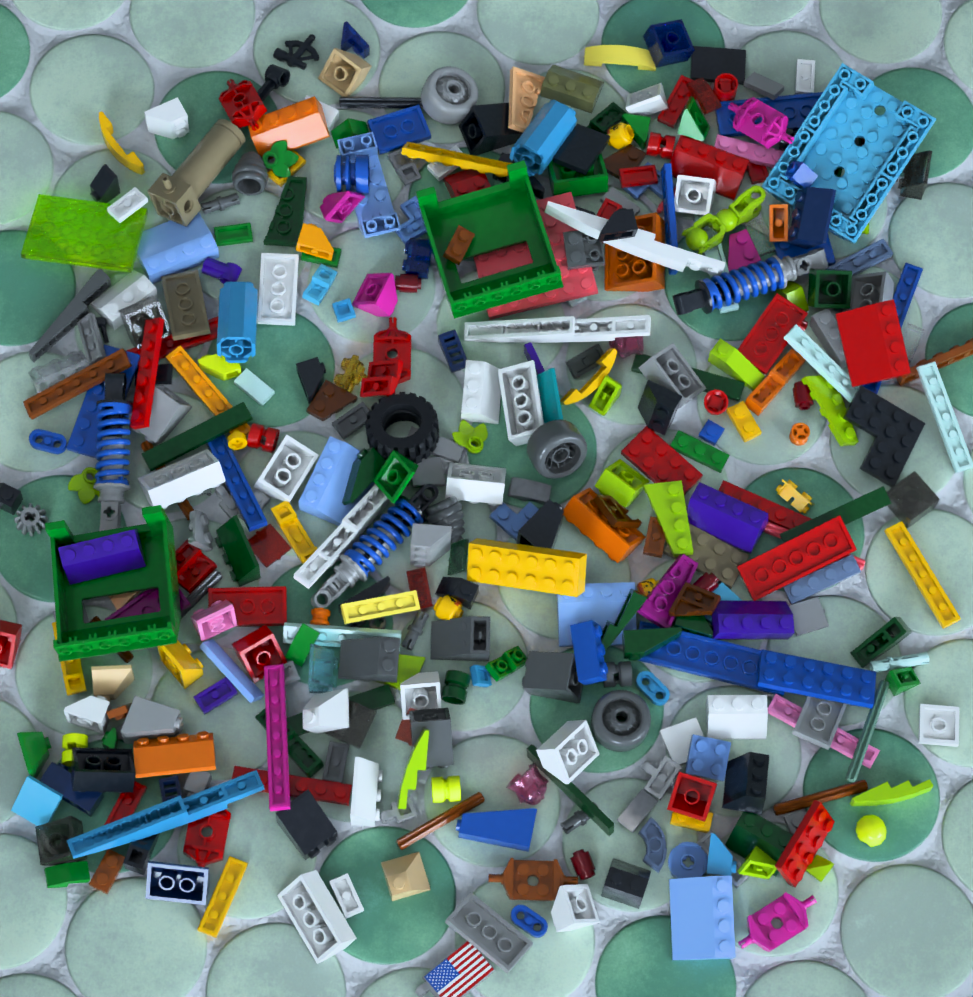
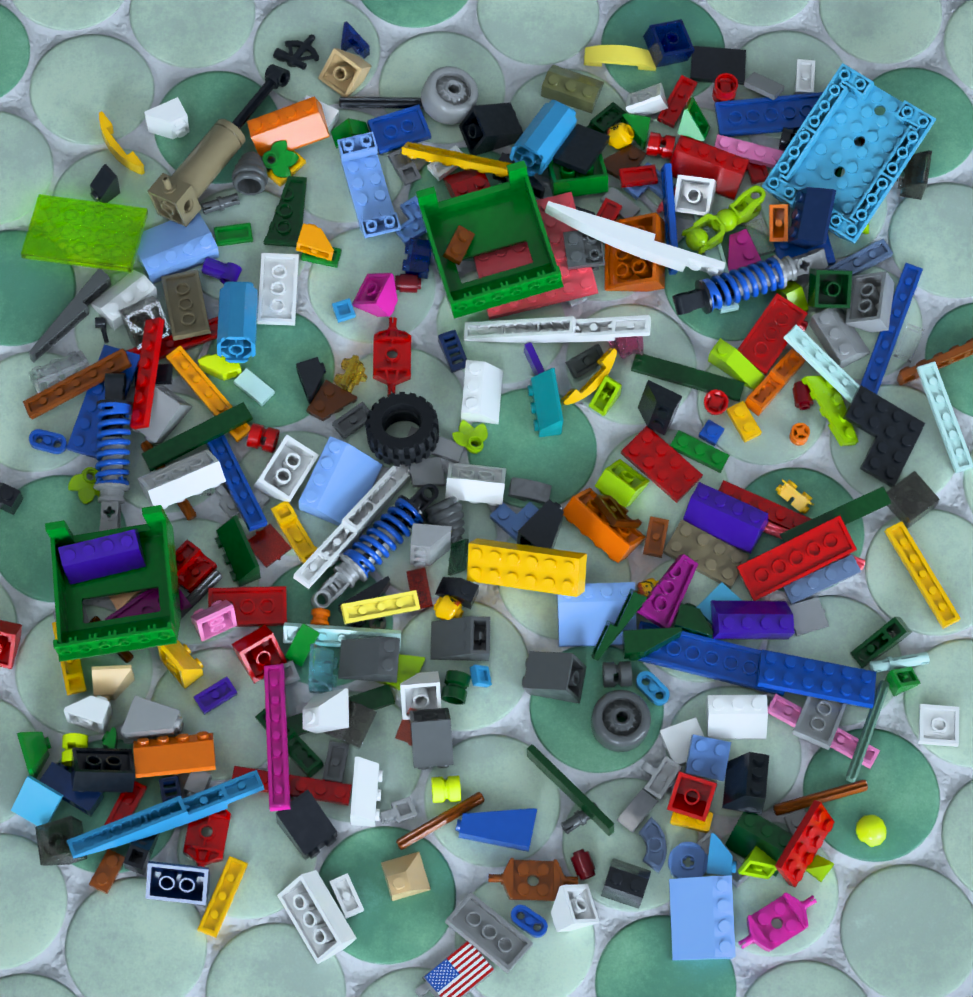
(36, 515): light grey gear -> none
(67, 873): green slope -> none
(91, 338): light grey tile -> none
(120, 712): dark orange plate -> none
(127, 205): white plate -> none
(201, 536): light grey wing -> none
(231, 670): light blue tile -> none
(237, 440): yellow tile -> none
(247, 110): red plate -> none
(320, 284): medium azure slope -> none
(339, 205): dark pink slope -> none
(352, 173): blue wheel -> none
(362, 473): dark green slope -> none
(381, 378): red slope -> none
(395, 475): green slope -> none
(414, 630): dark grey pin -> none
(416, 761): lime slope -> none
(507, 663): green slope -> none
(520, 401): white slope -> none
(522, 97): light nougat wing -> none
(530, 786): clear pink helmet -> none
(556, 449): dark grey wheel -> none
(568, 750): white slope -> none
(589, 652): blue brick -> none
(619, 226): black slope -> none
(671, 512): lime wing -> none
(673, 372): light grey slope -> none
(694, 602): reddish brown wing -> none
(705, 95): clear red slope -> none
(707, 582): dark red brick -> none
(769, 131): dark pink plate -> none
(800, 174): brick -> none
(873, 343): red slope -> none
(885, 794): lime slope -> none

